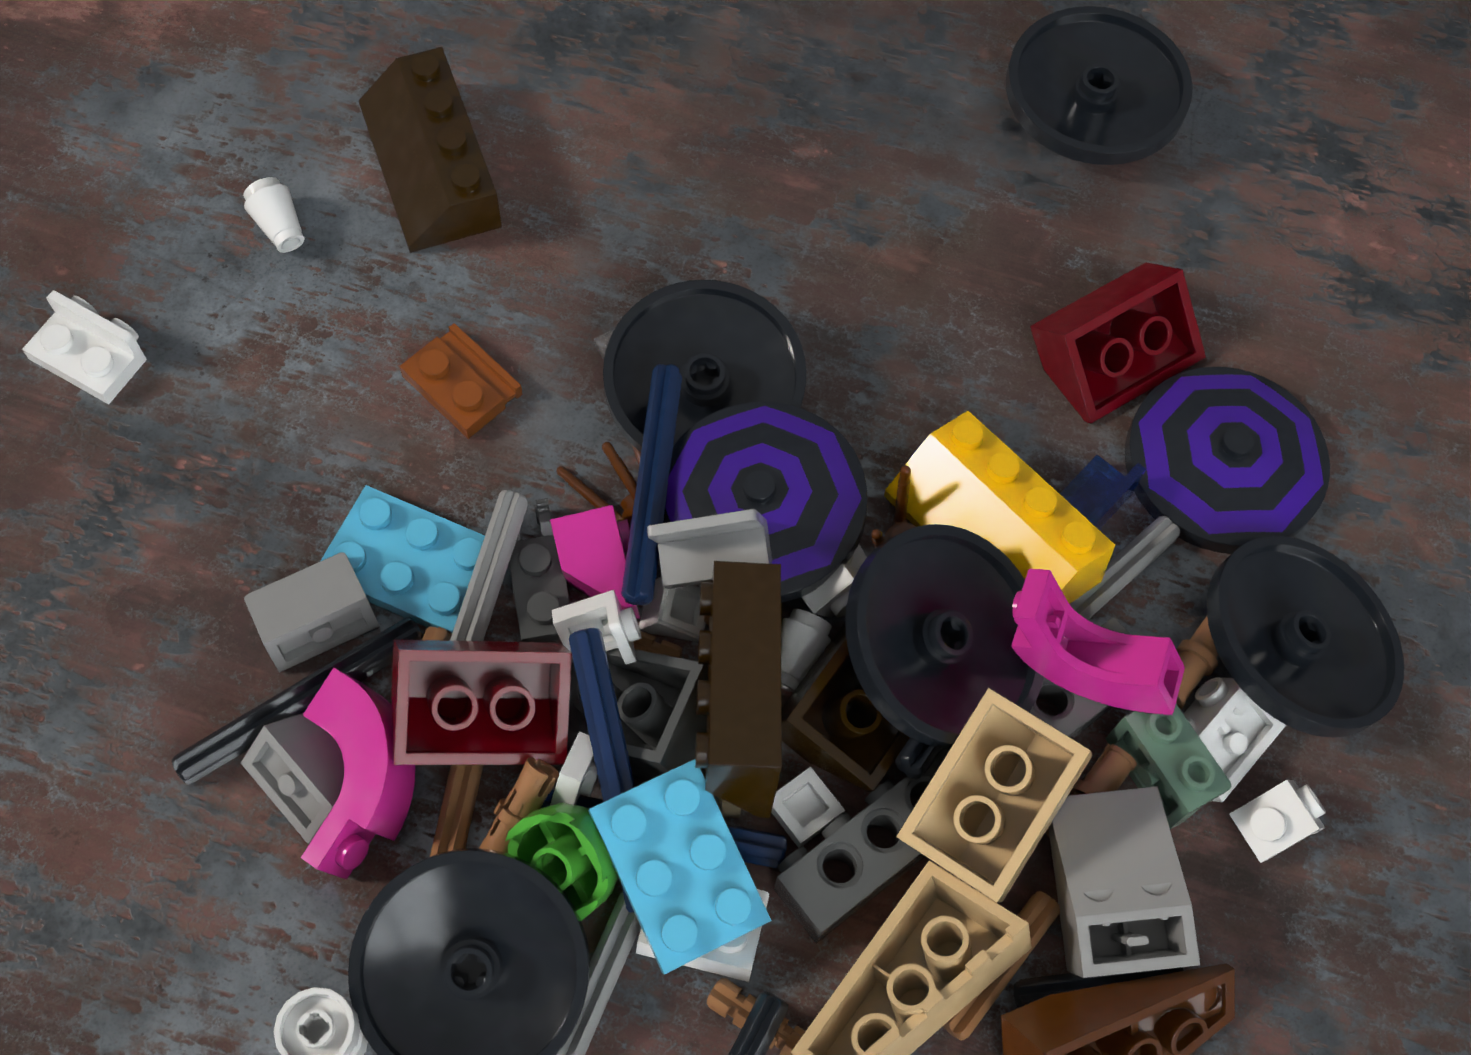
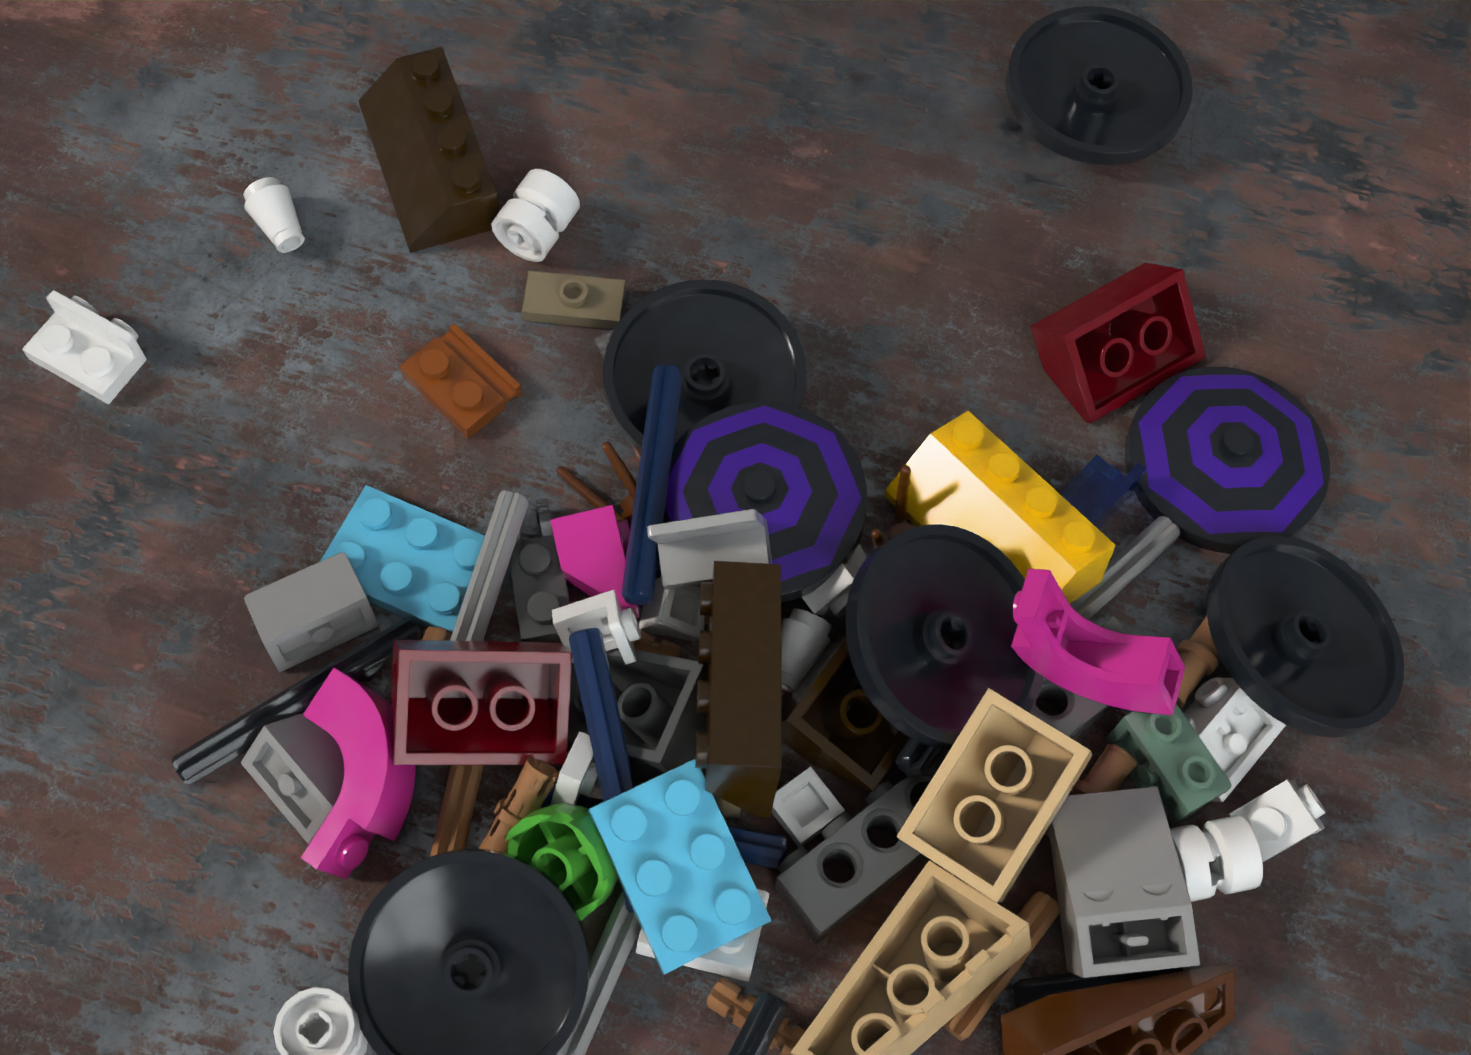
(536, 215): none -> white wheel
(573, 300): none -> dark tan plate
(1218, 857): none -> white wheel

